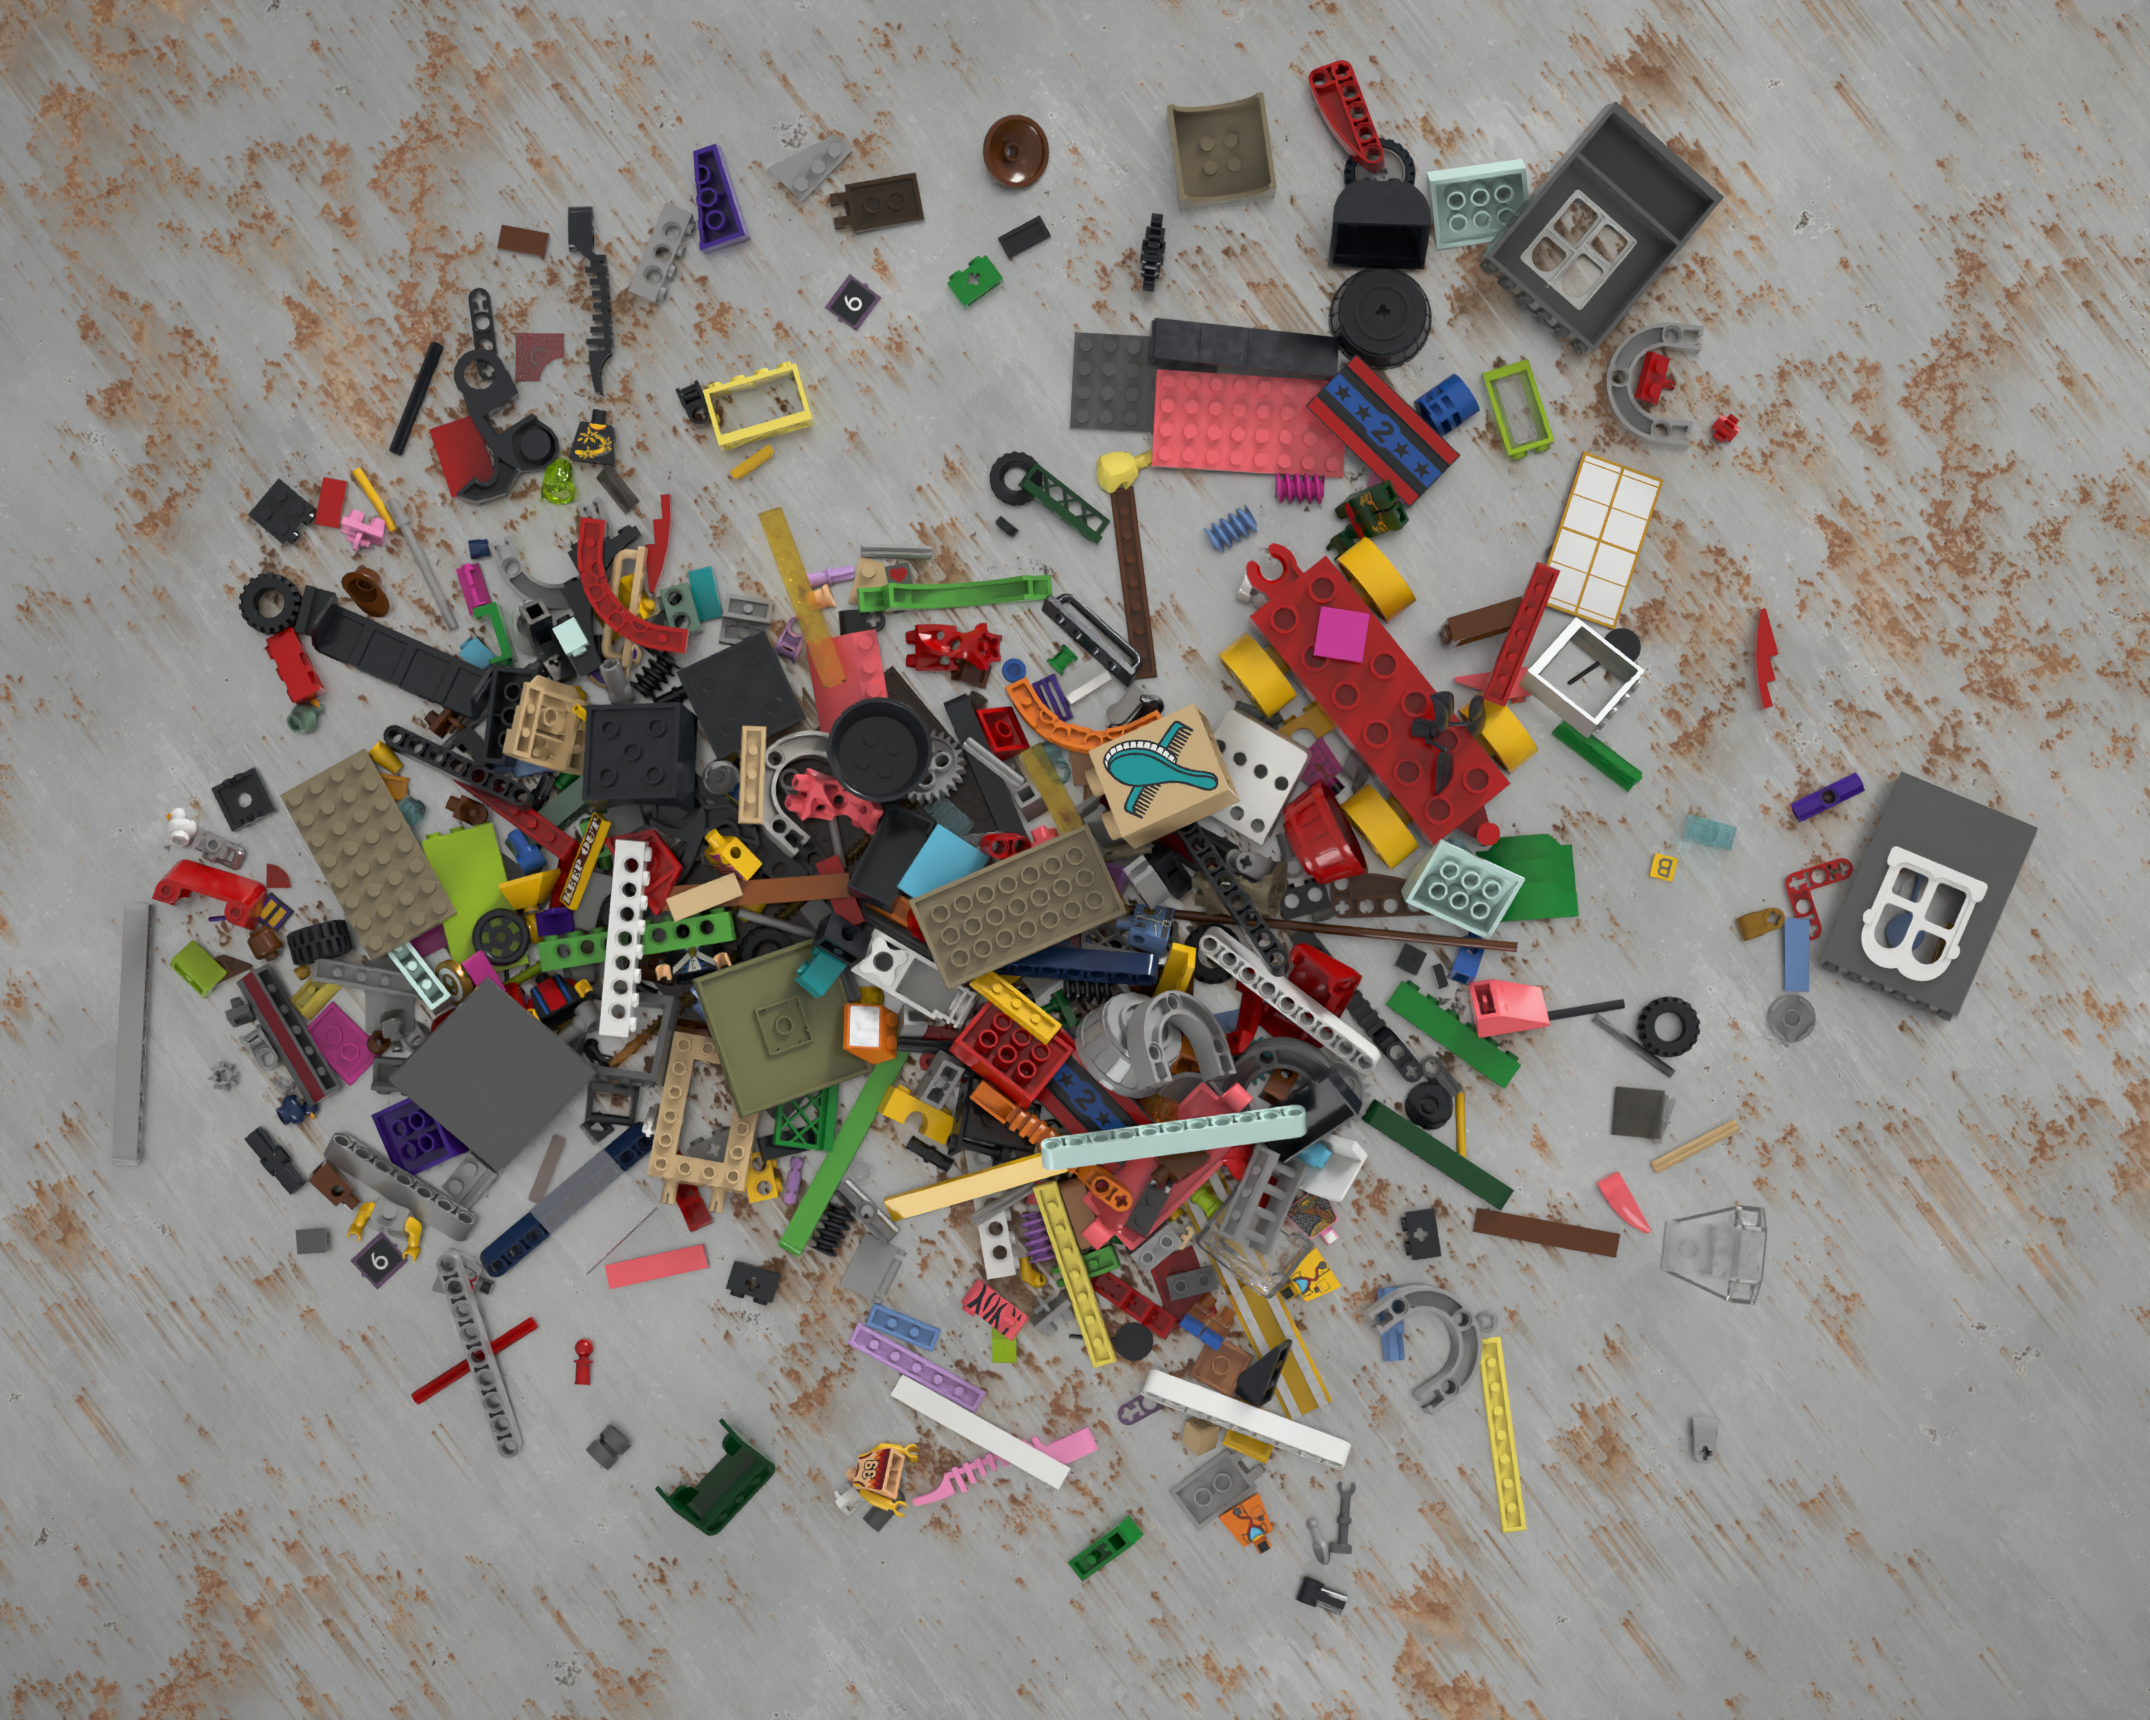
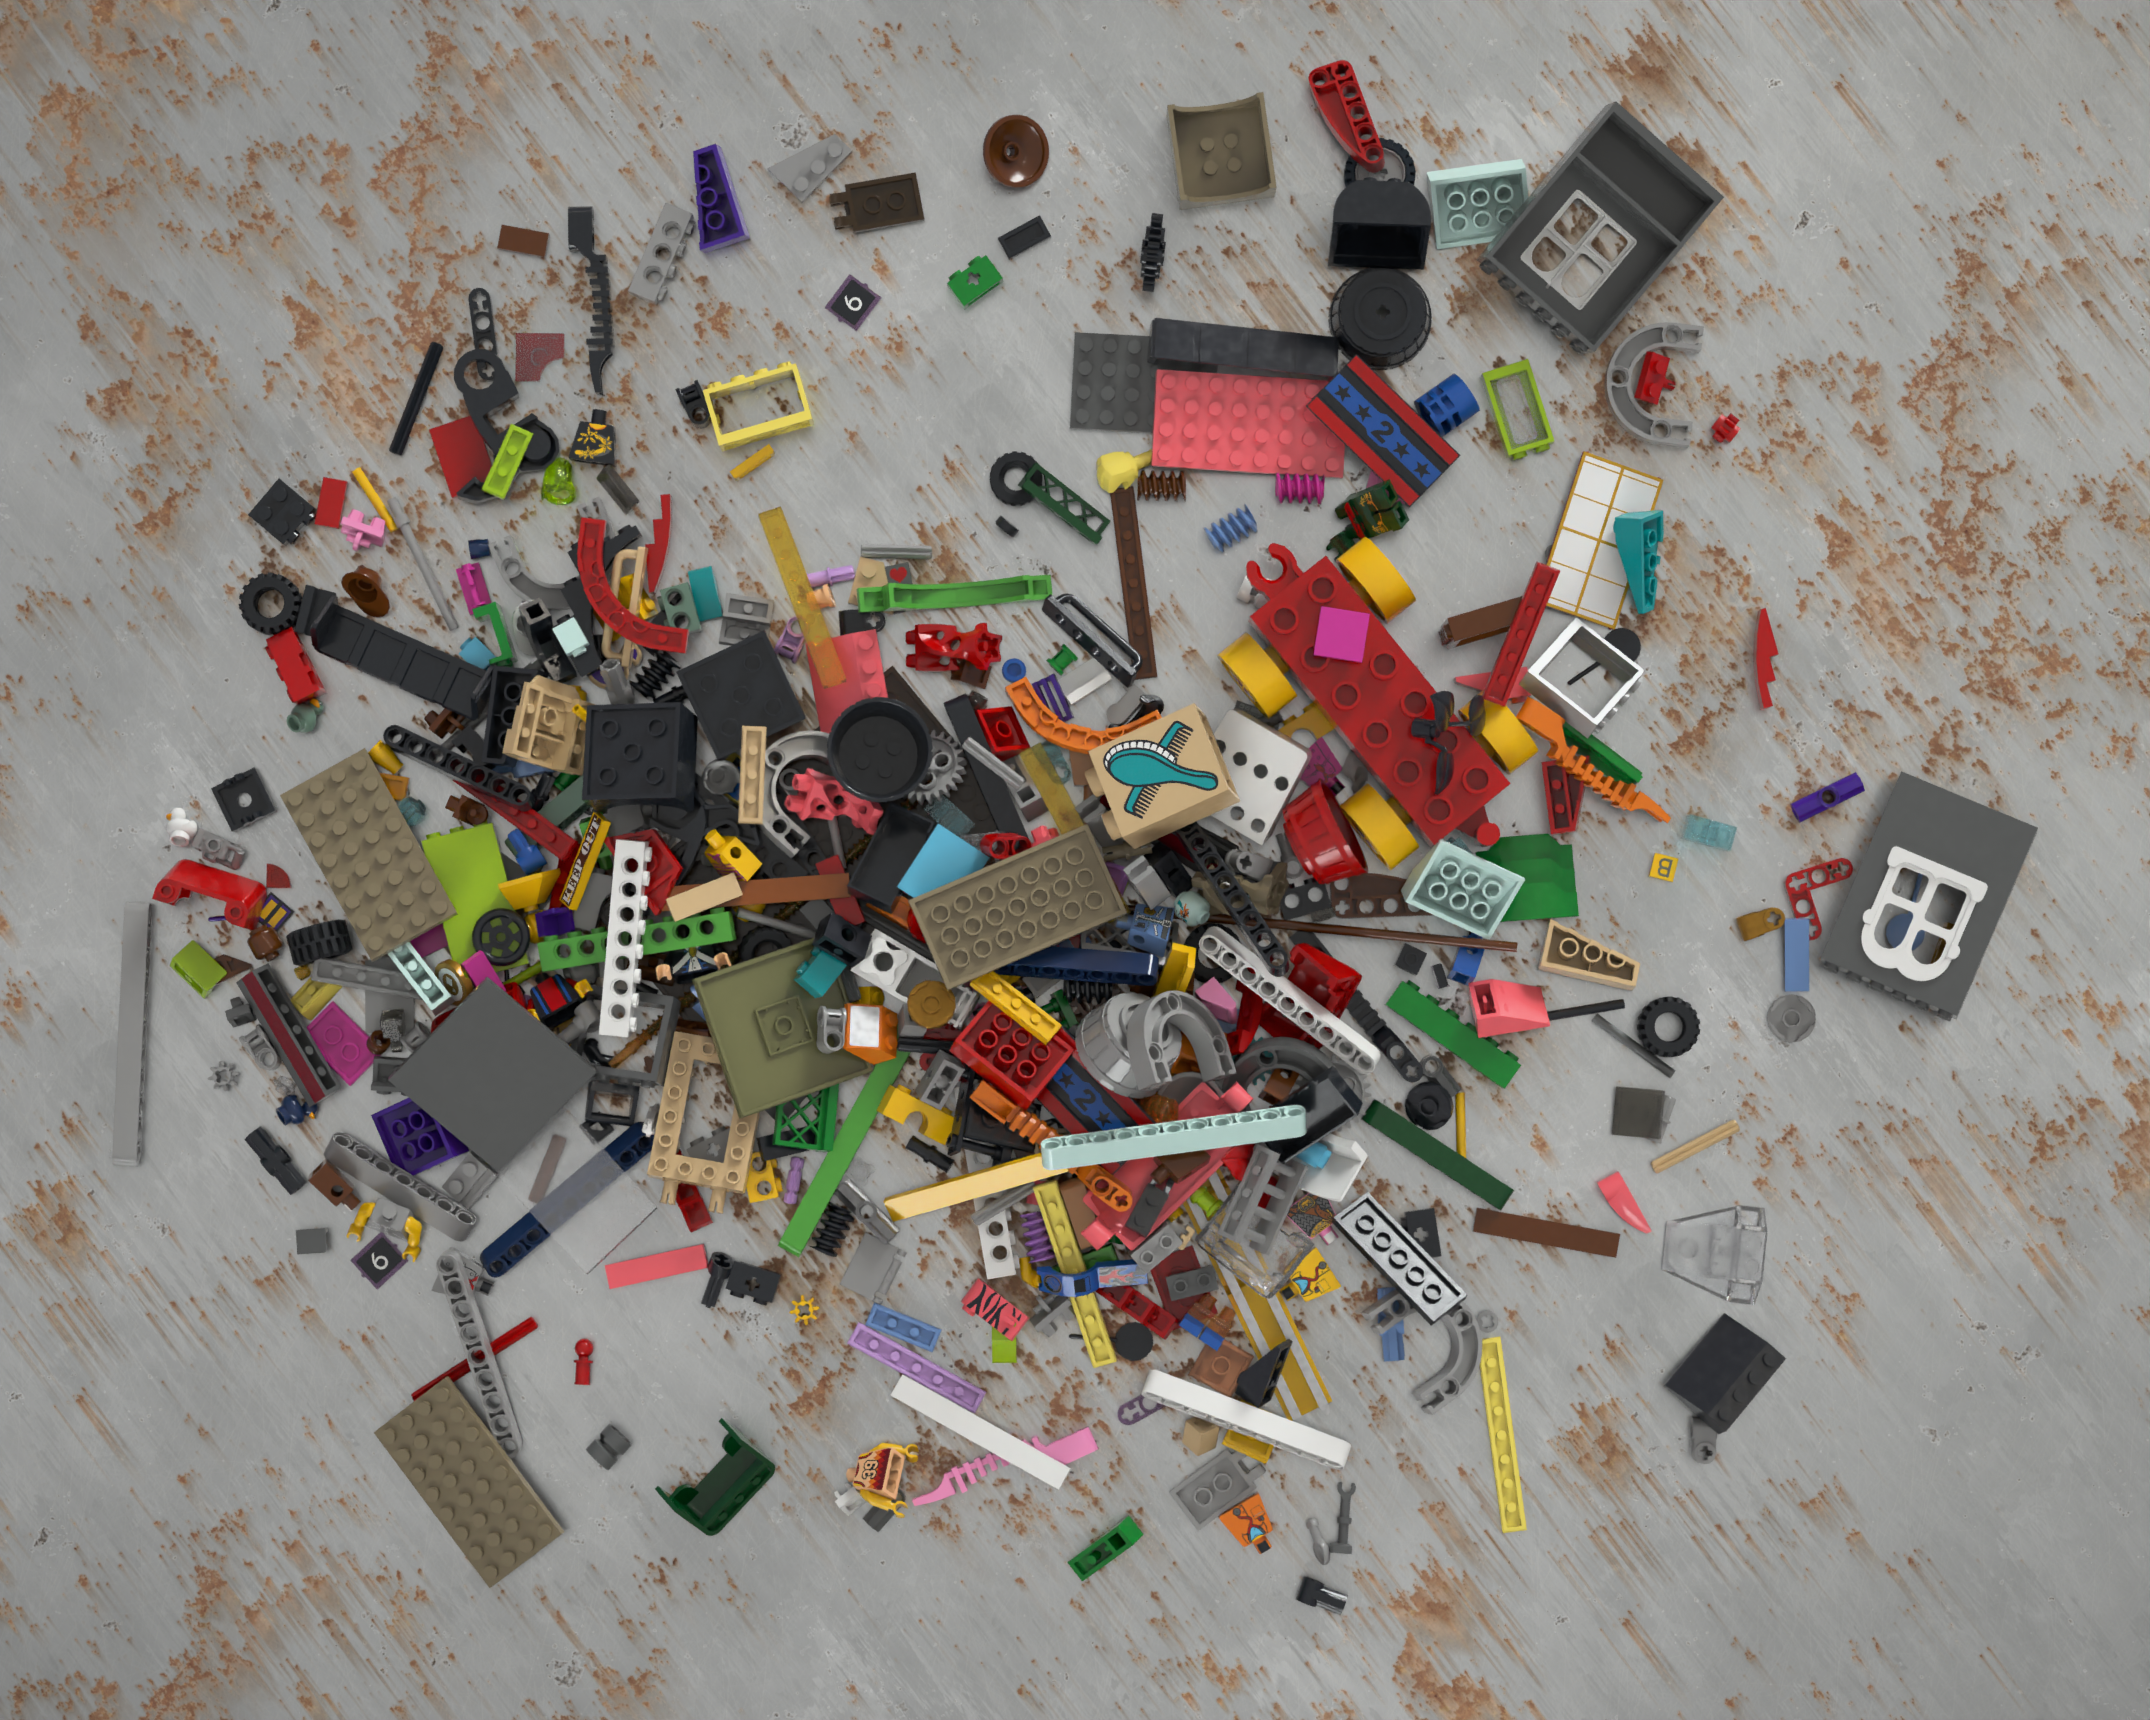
(468, 1482): none -> dark tan plate
(507, 461): none -> lime tile
(719, 1269): none -> black piece
(811, 1309): none -> yellow gear
(831, 1023): none -> light grey piece
(931, 1004): none -> pearl gold tile
(1099, 1276): none -> blue piece
(1161, 485): none -> reddish brown piece
(1192, 908): none -> light aqua head
(1217, 1001): none -> bright pink tile
(1399, 1258): none -> plate
(1549, 726): none -> orange piece
(1563, 797): none -> red wedge
(1583, 958): none -> tan wedge
(1637, 544): none -> teal wedge
(1724, 1373): none -> black slope

